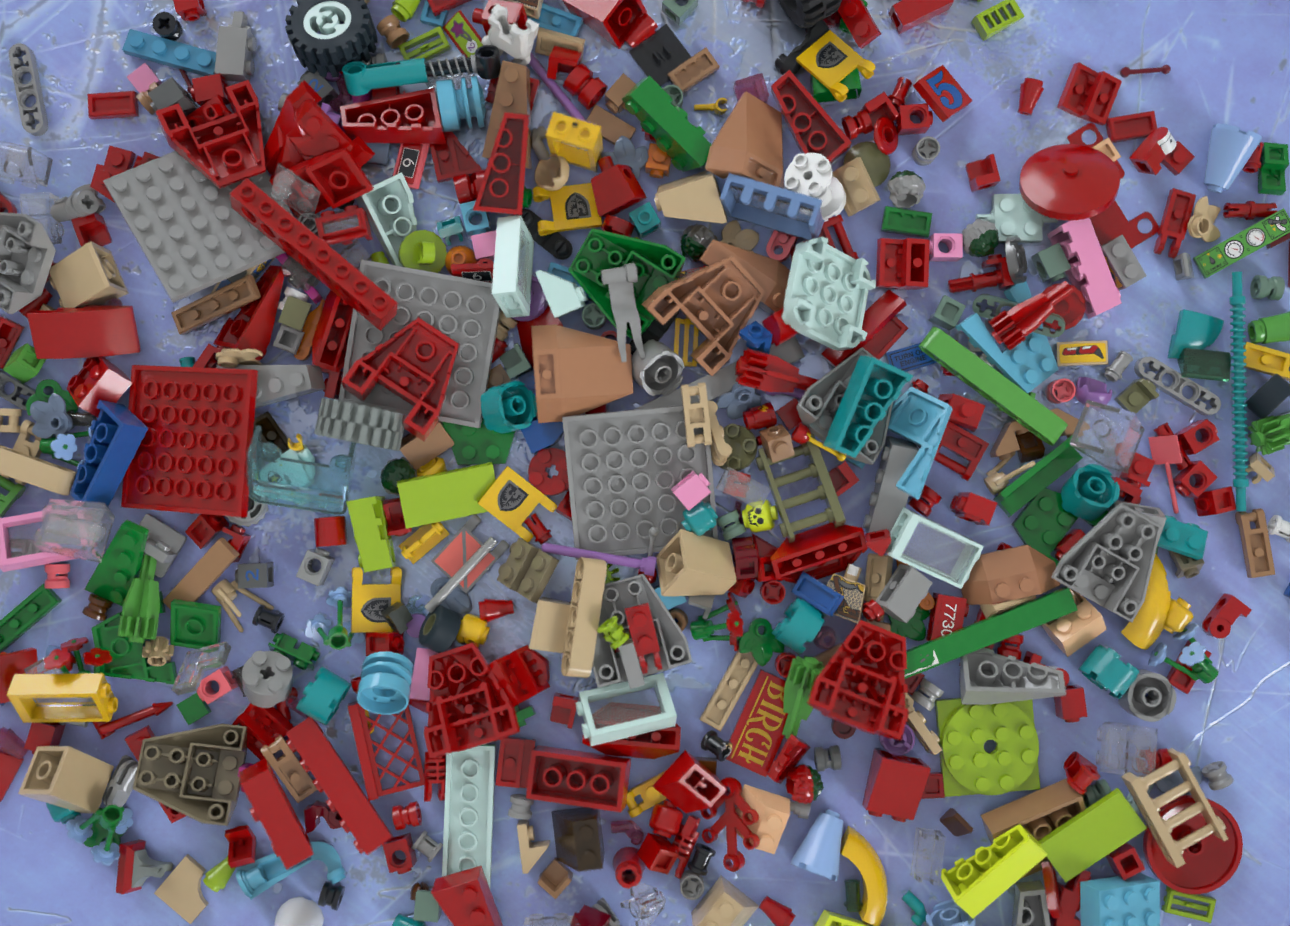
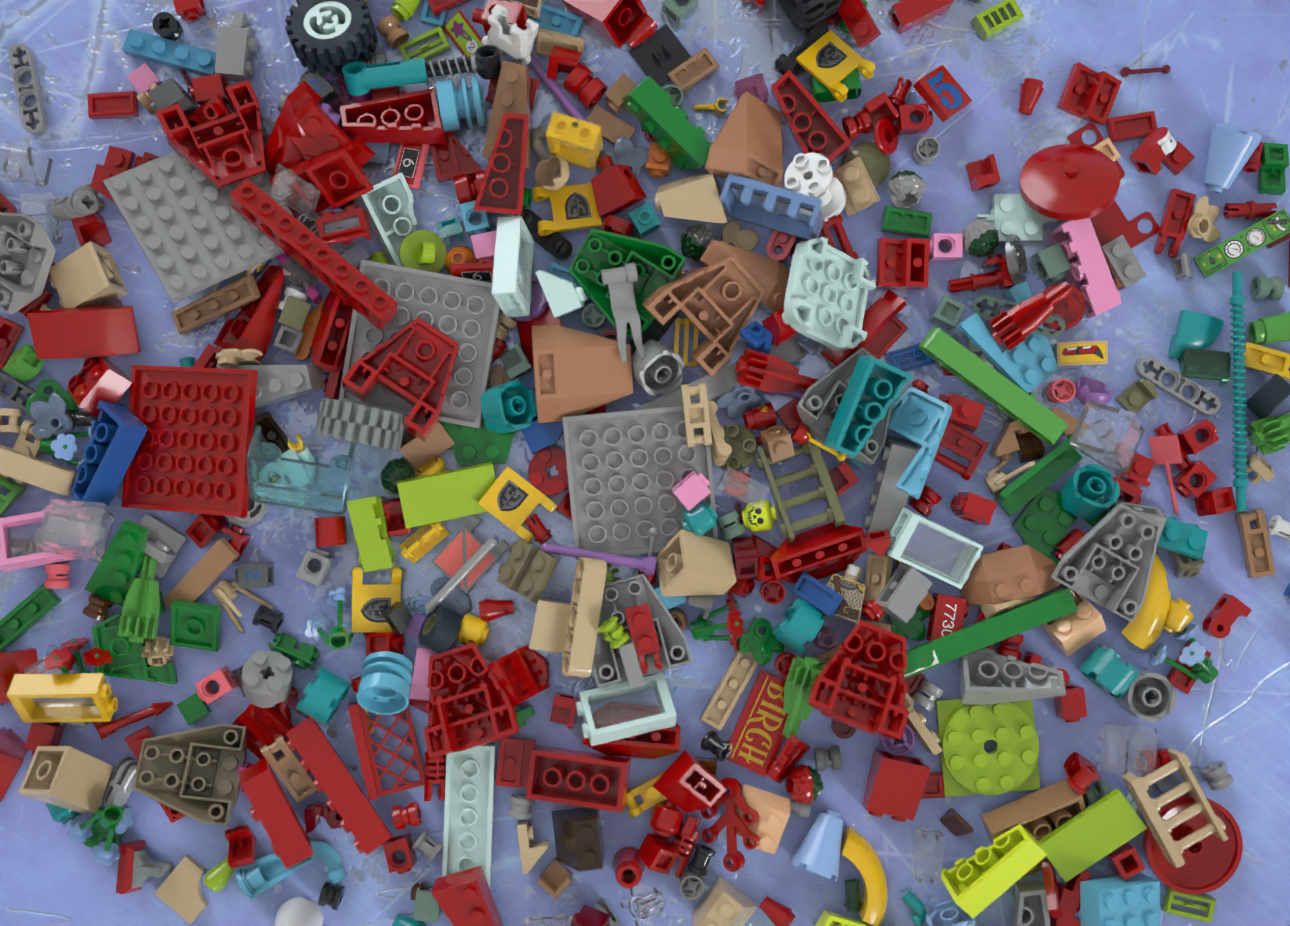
(198, 662): clear plate -> none
(630, 828): clear pink arm -> none
(1118, 366): light grey pin -> none

